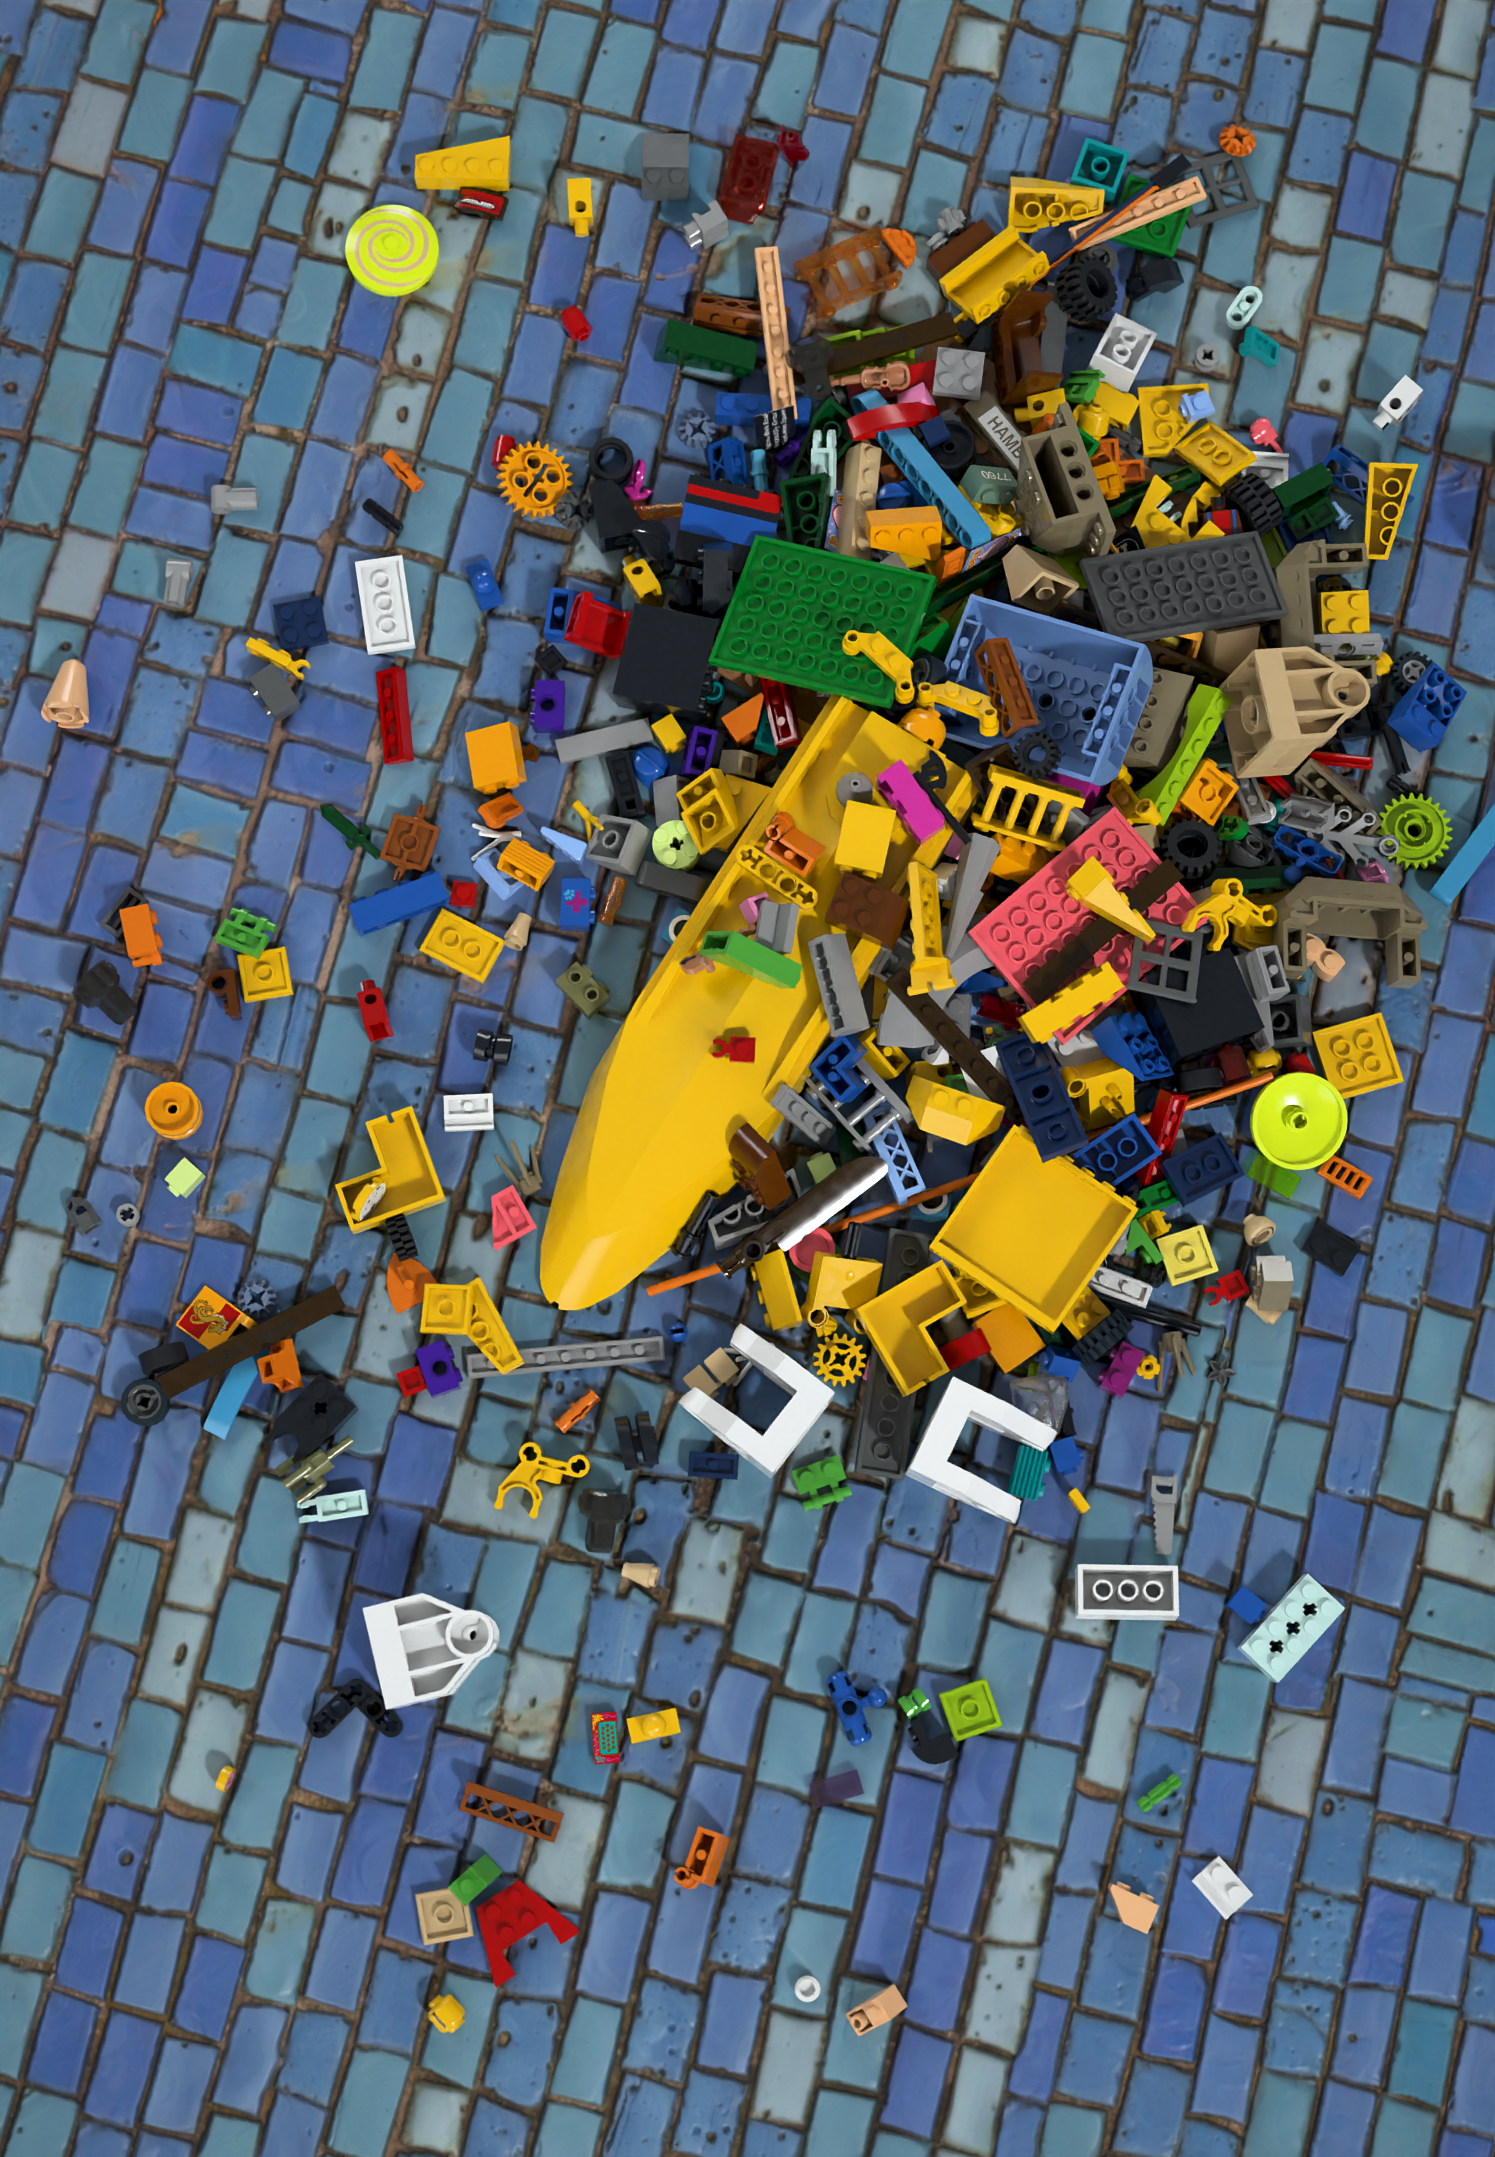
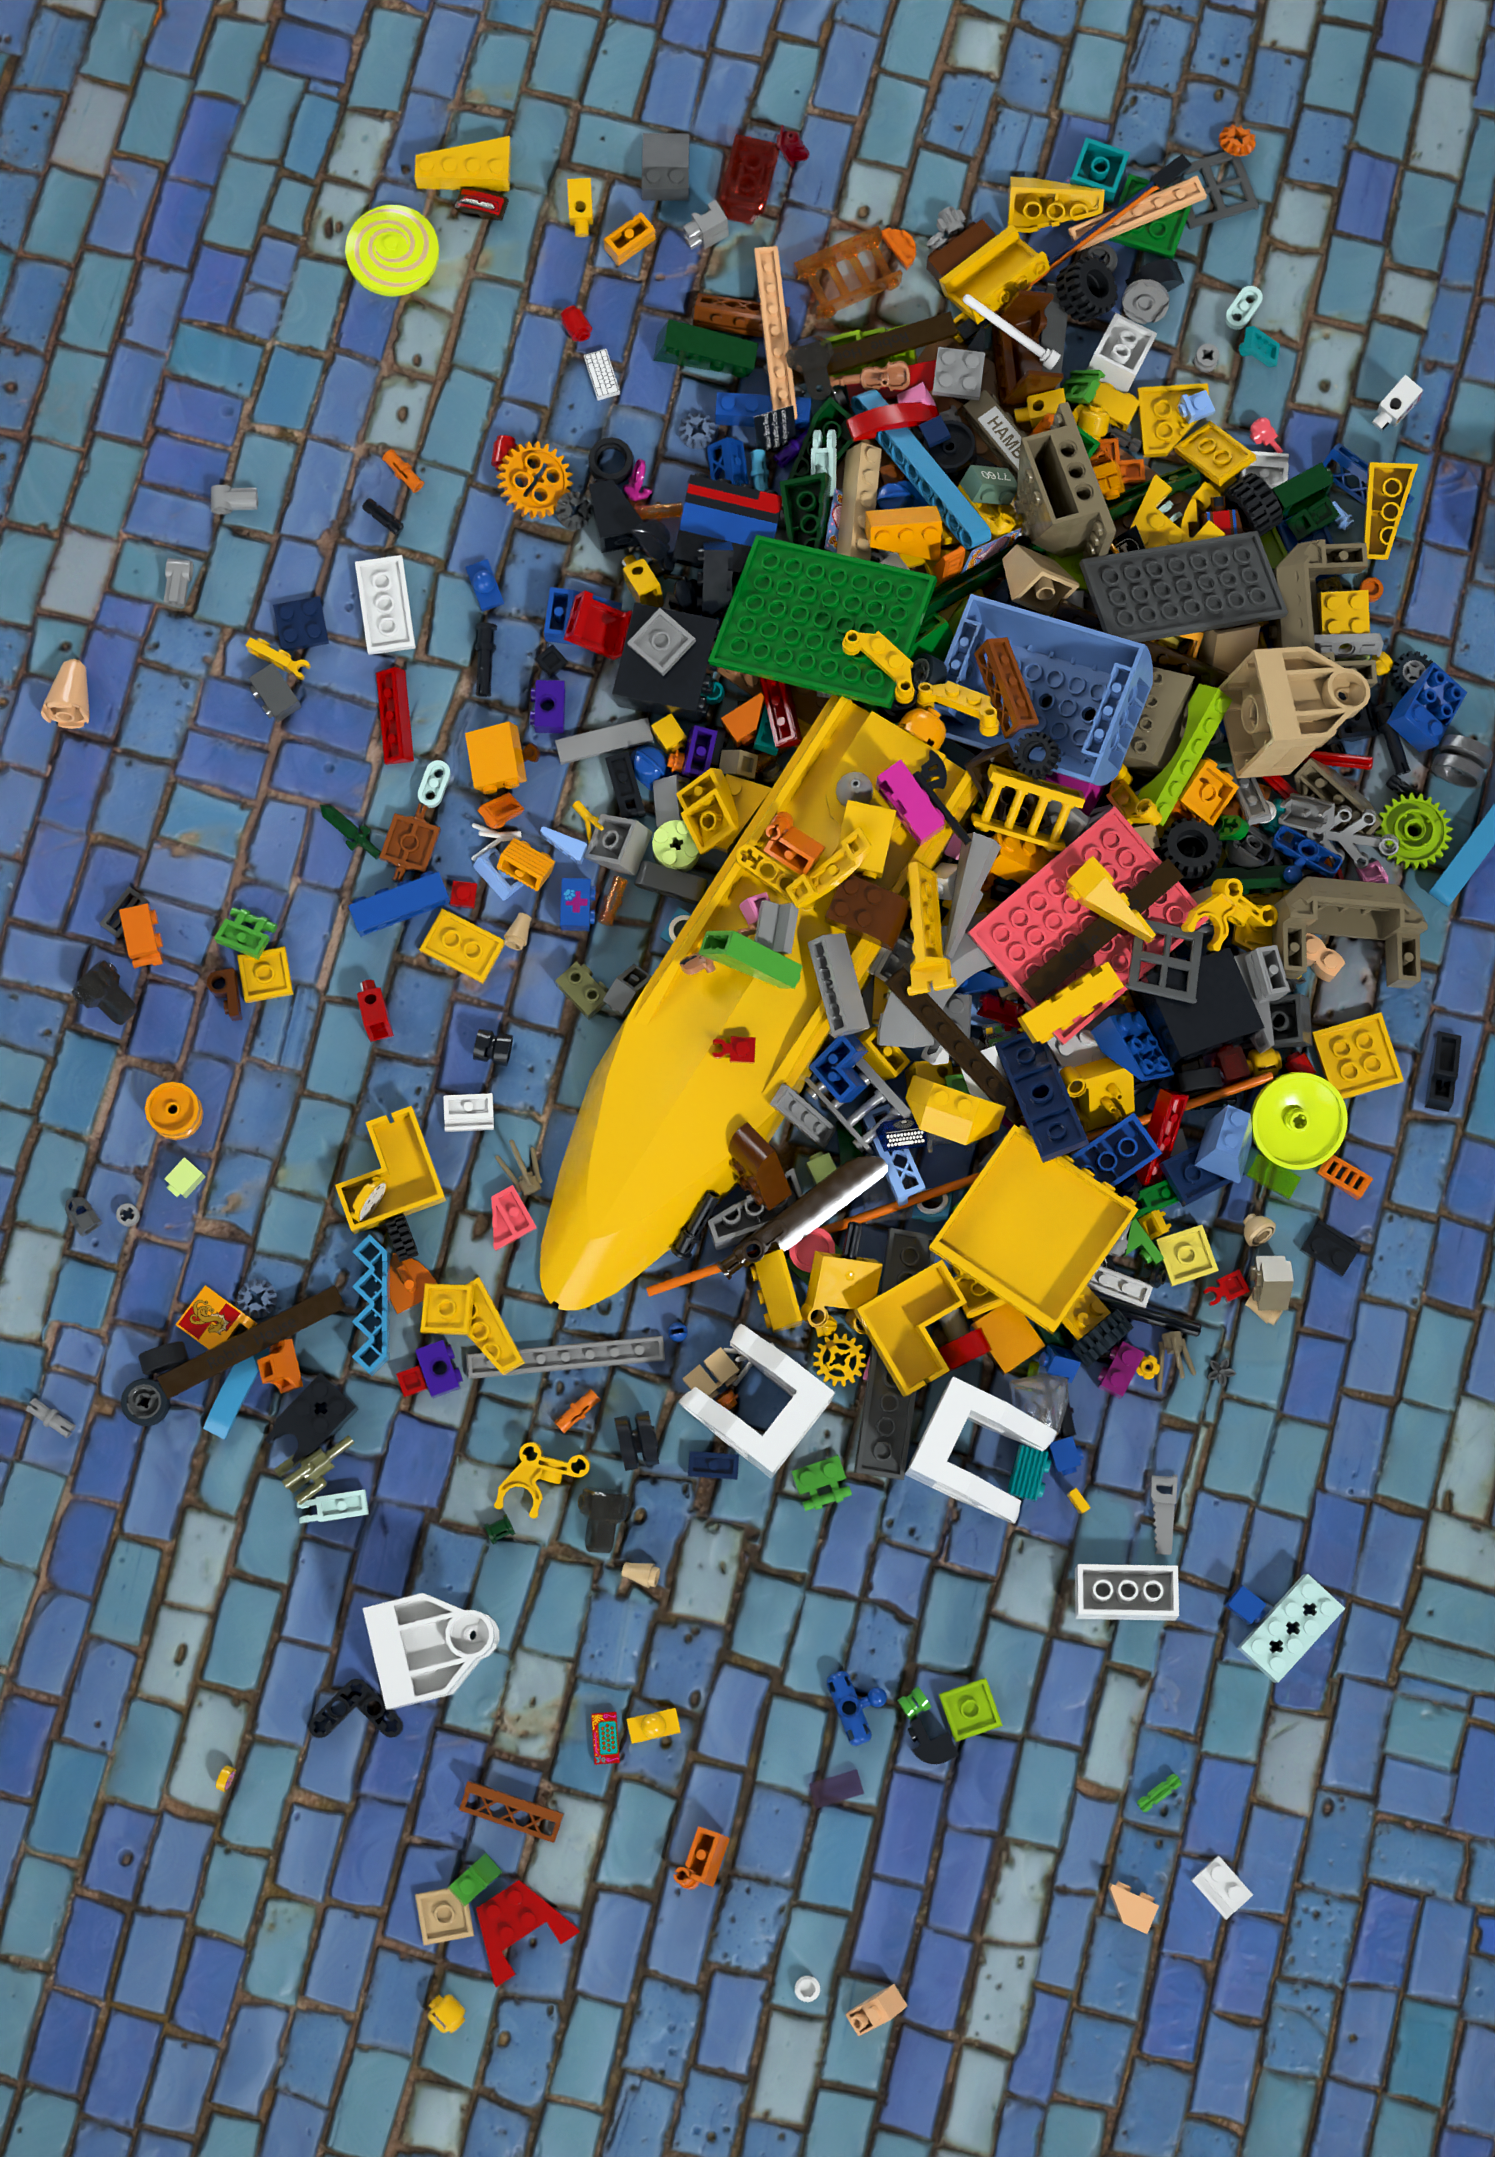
(50, 1418): none -> light grey pin
(375, 1318): none -> dark azure brick
(434, 785): none -> light aqua plate
(485, 649): none -> black pin
(499, 1529): none -> dark green bush
(601, 374): none -> white tile
(626, 989): none -> dark grey brick
(629, 239): none -> light orange brick
(661, 641): none -> light grey plate
(676, 761): none -> orange plate
(727, 1399): none -> orange plate
(832, 872): none -> yellow slope
(900, 1134): none -> slope
(1047, 357): none -> white piece
(1145, 301): none -> light grey tile
(1226, 1143): none -> medium blue slope
(1374, 588): none -> orange tile
(1443, 1071): none -> black slope
(1462, 761): none -> flat silver wheel

